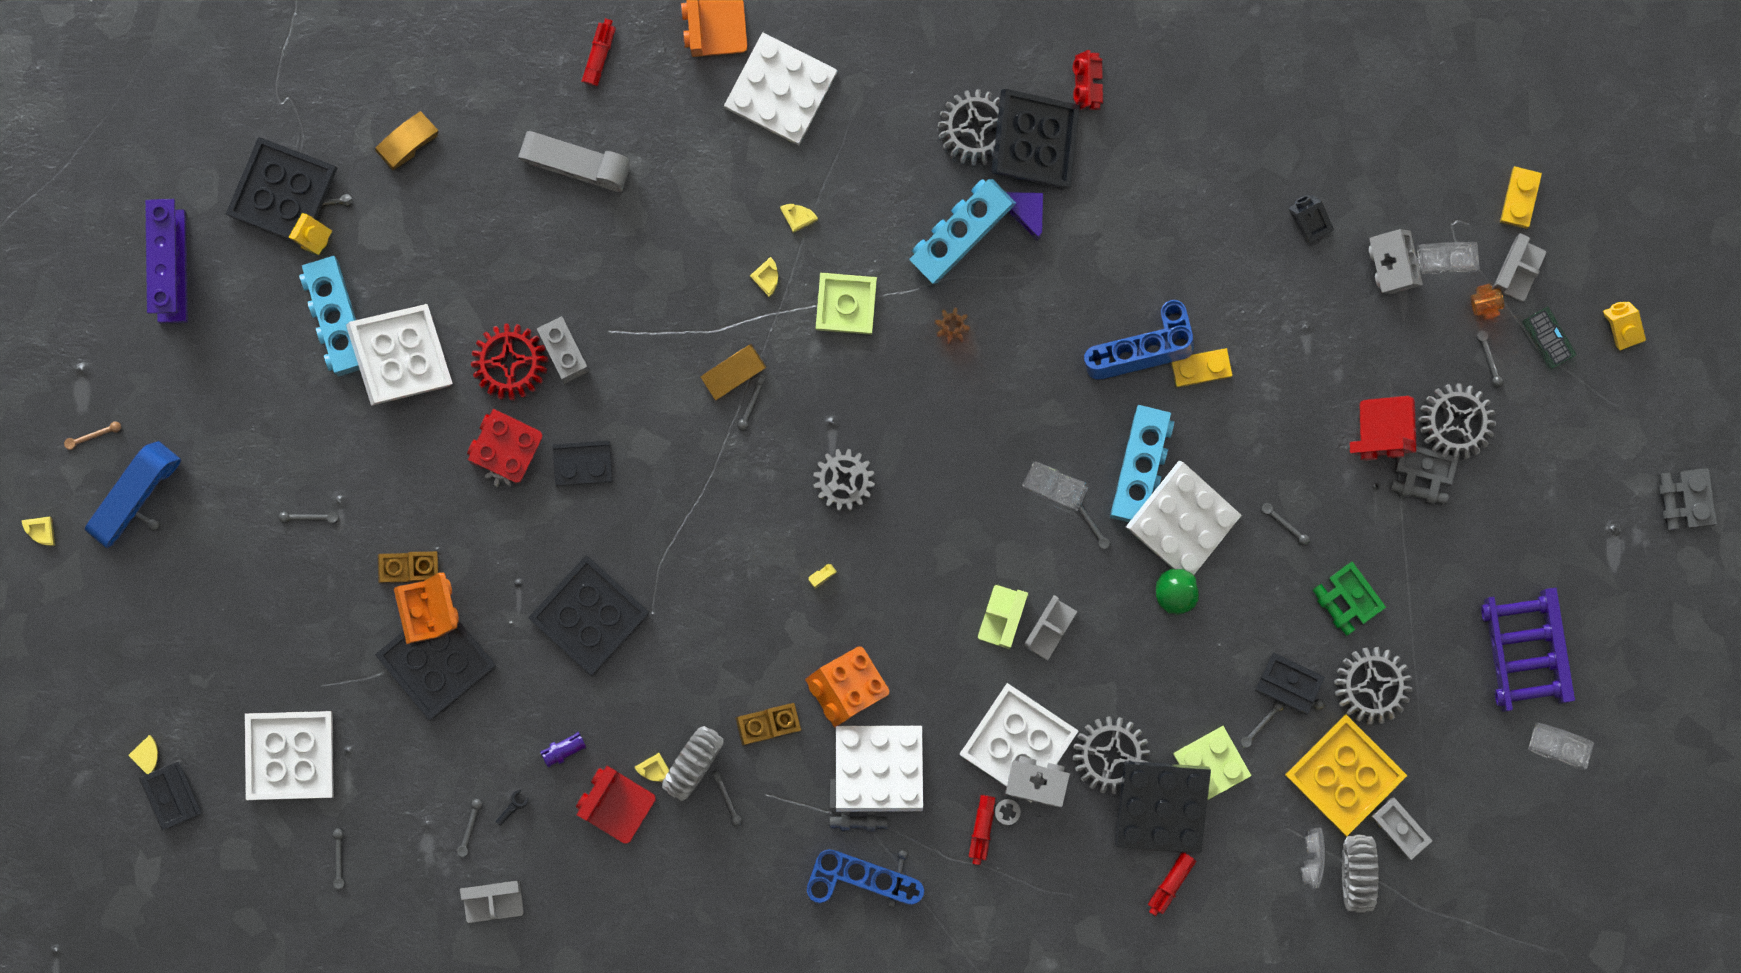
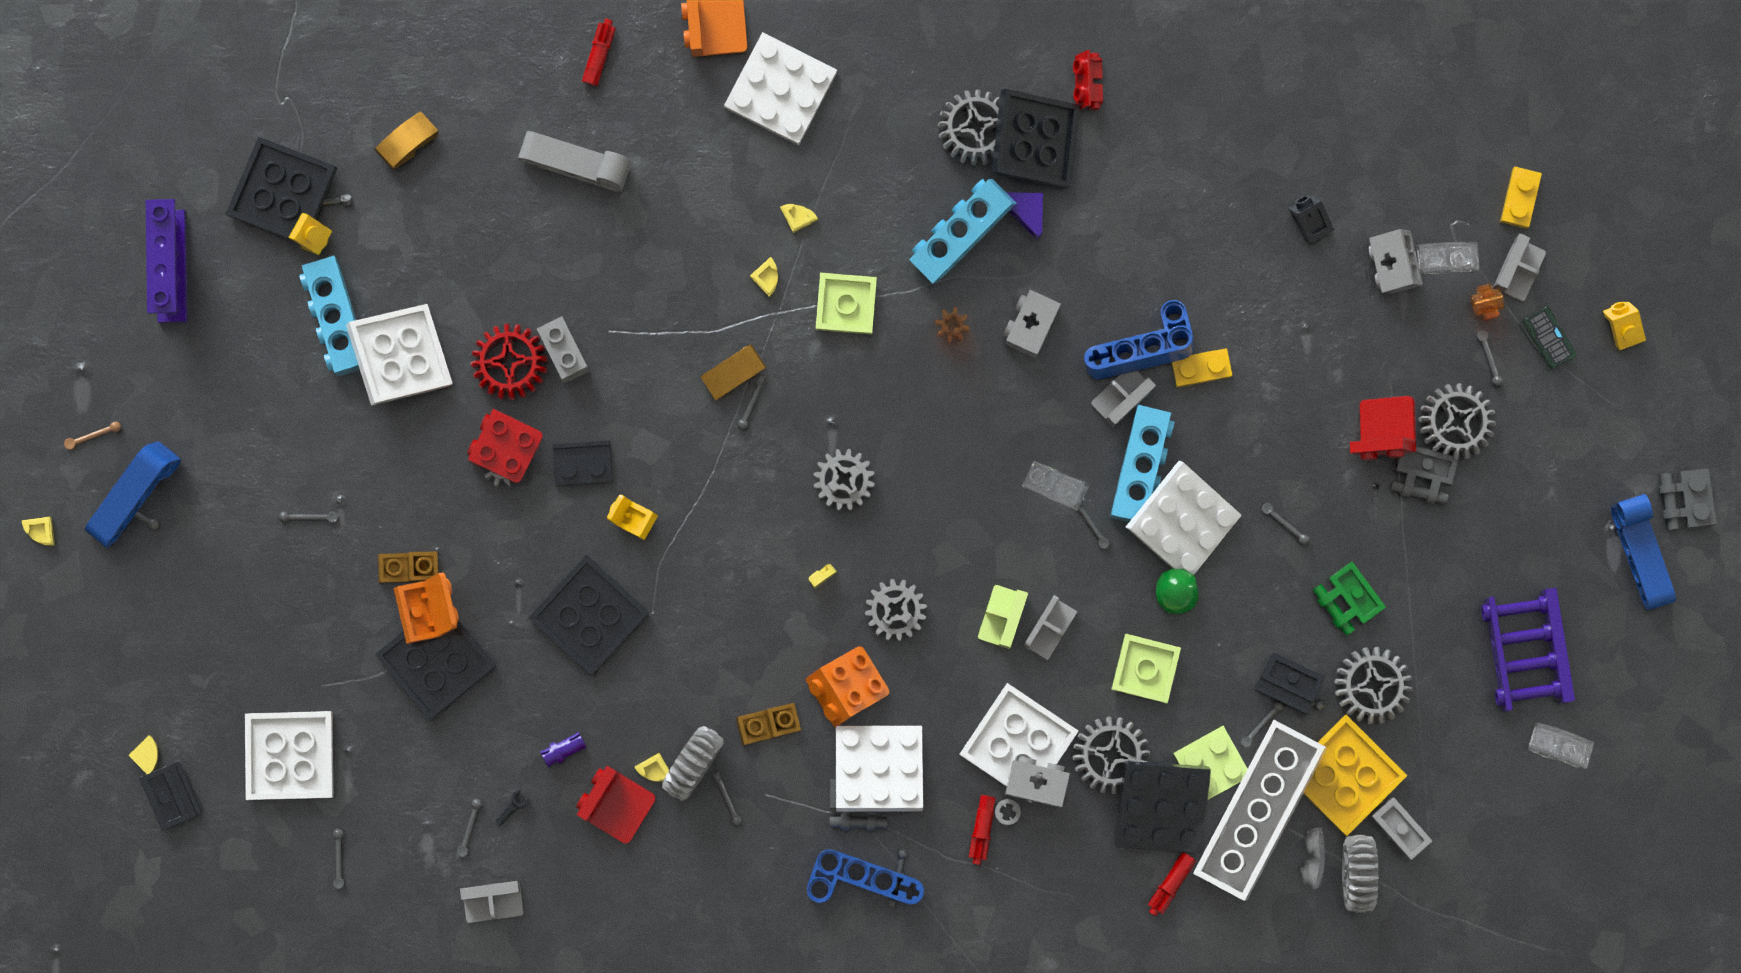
(631, 517): none -> yellow bracket
(906, 618): none -> light grey gear
(1031, 340): none -> light grey brick
(1122, 396): none -> light grey panel
(1146, 668): none -> yellowish green plate
(1260, 810): none -> white brick
(1642, 551): none -> blue beam

